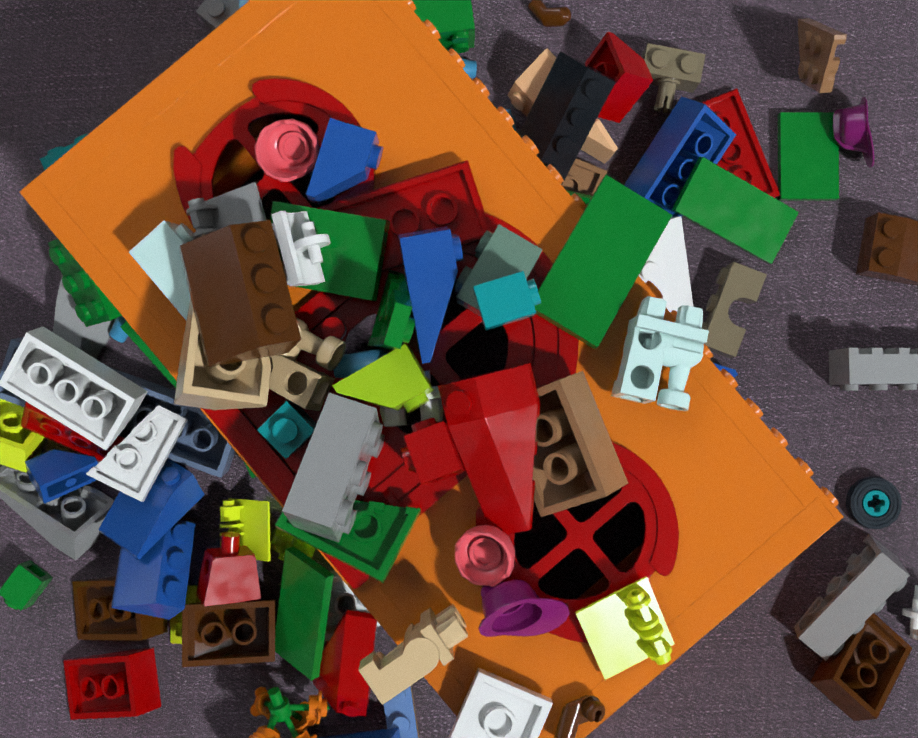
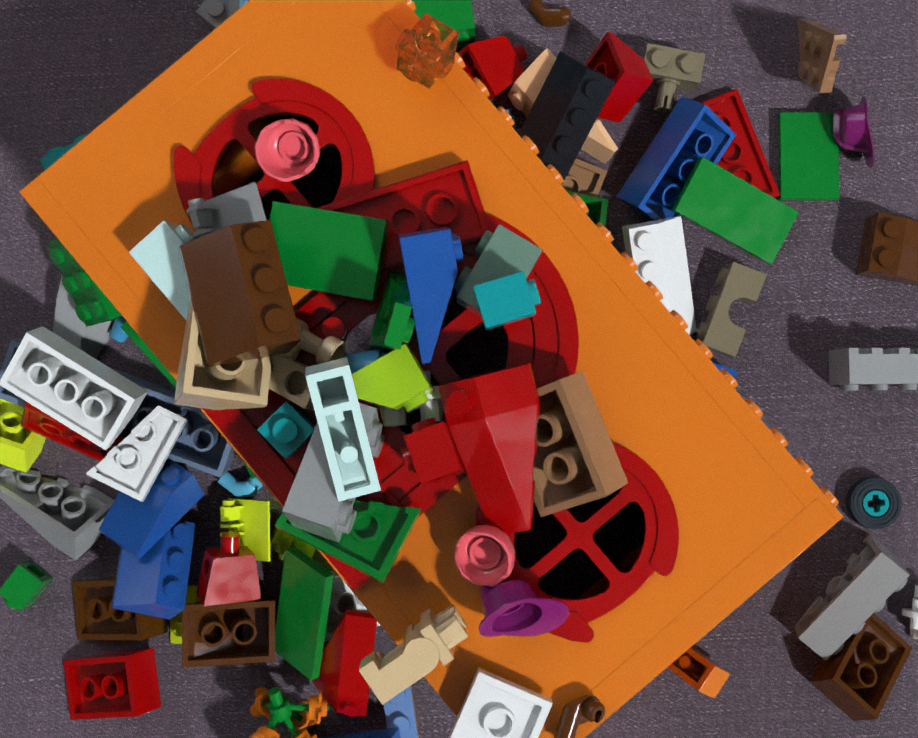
(59, 473): blue slope -> none
(240, 488): none -> medium azure arm
(299, 248): white hips -> none
(342, 429): none -> light aqua slope
(343, 160): blue slope -> none
(426, 51): none -> clear orange brick
(494, 63): none -> red torso
(600, 261): green tile -> none
(626, 629): neon yellow hinge -> none
(656, 344): light aqua hips -> none
(700, 672): none -> orange slope

